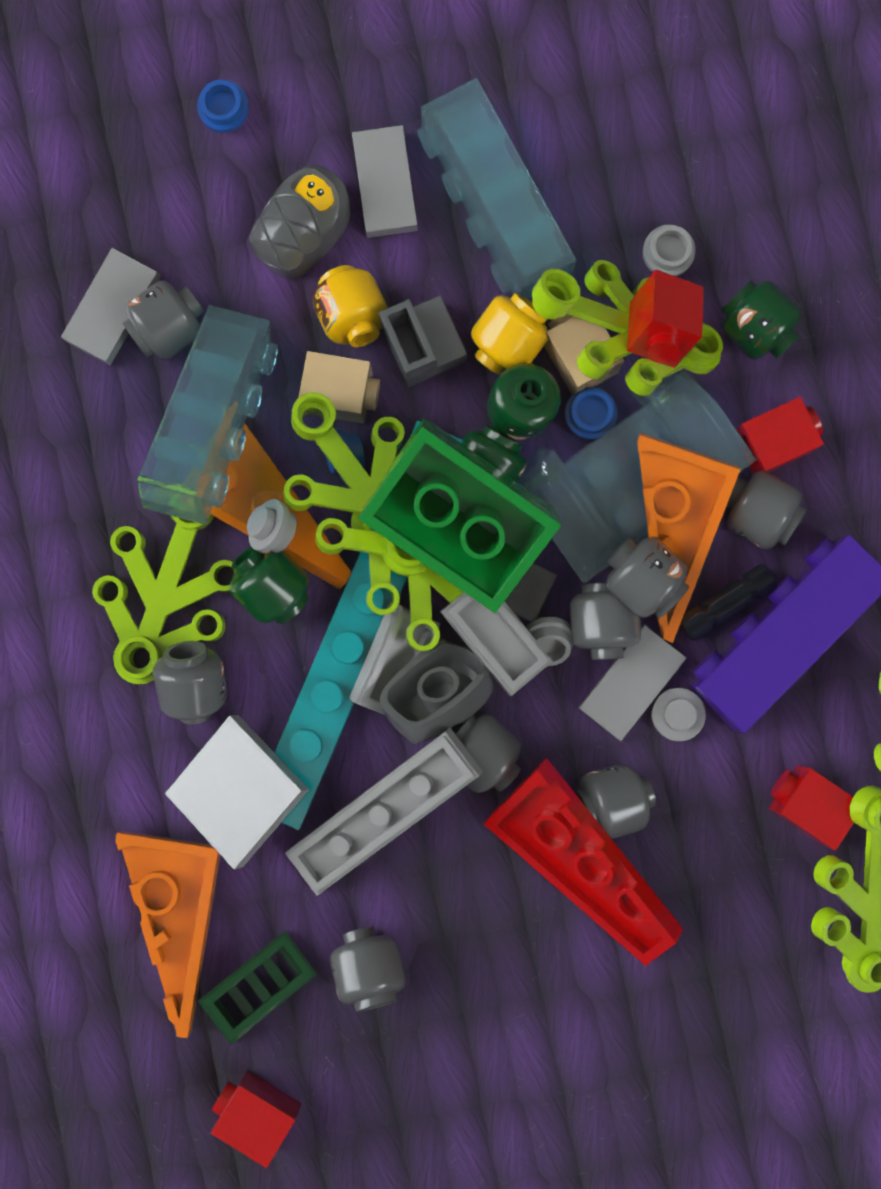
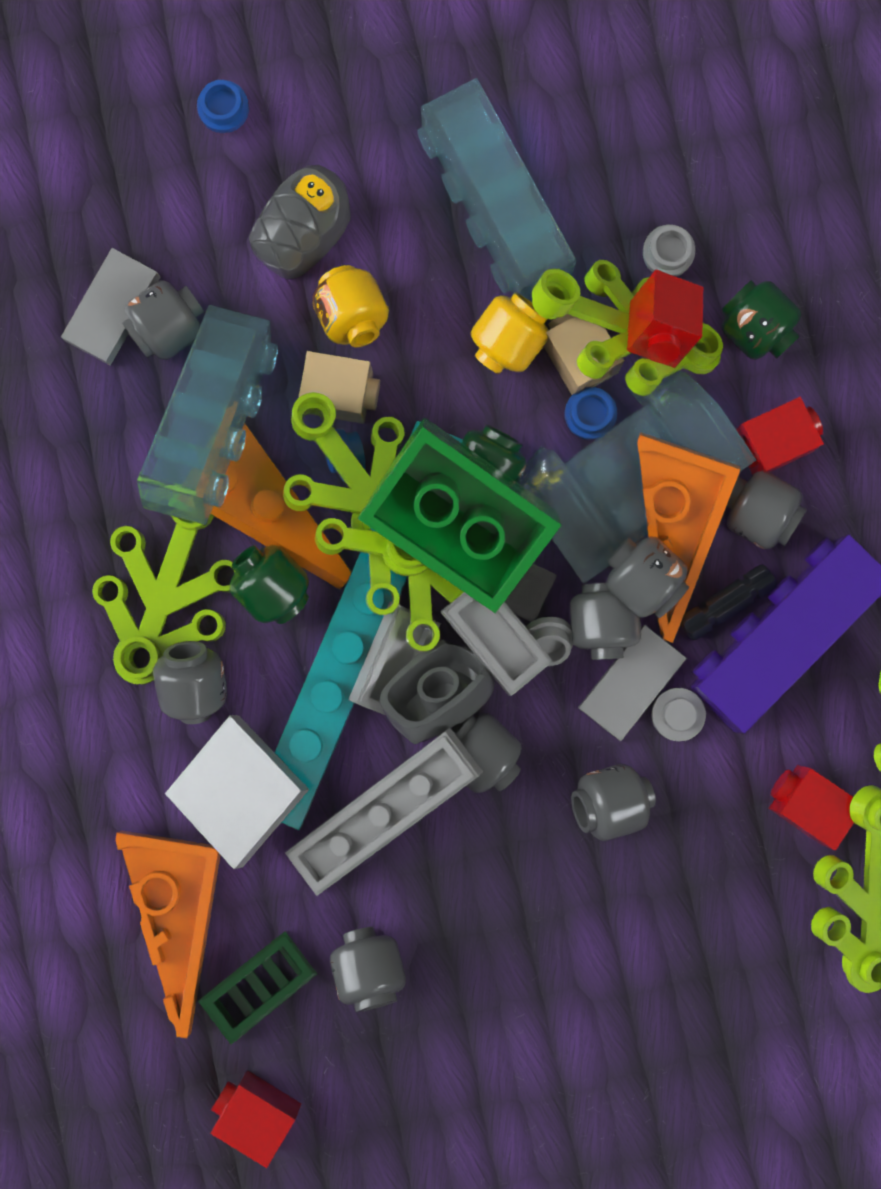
(271, 527): light grey plate -> none
(384, 181): light grey tile -> none
(422, 339): dark grey piece -> none
(523, 401): dark green head -> none
(577, 856): red wing -> none

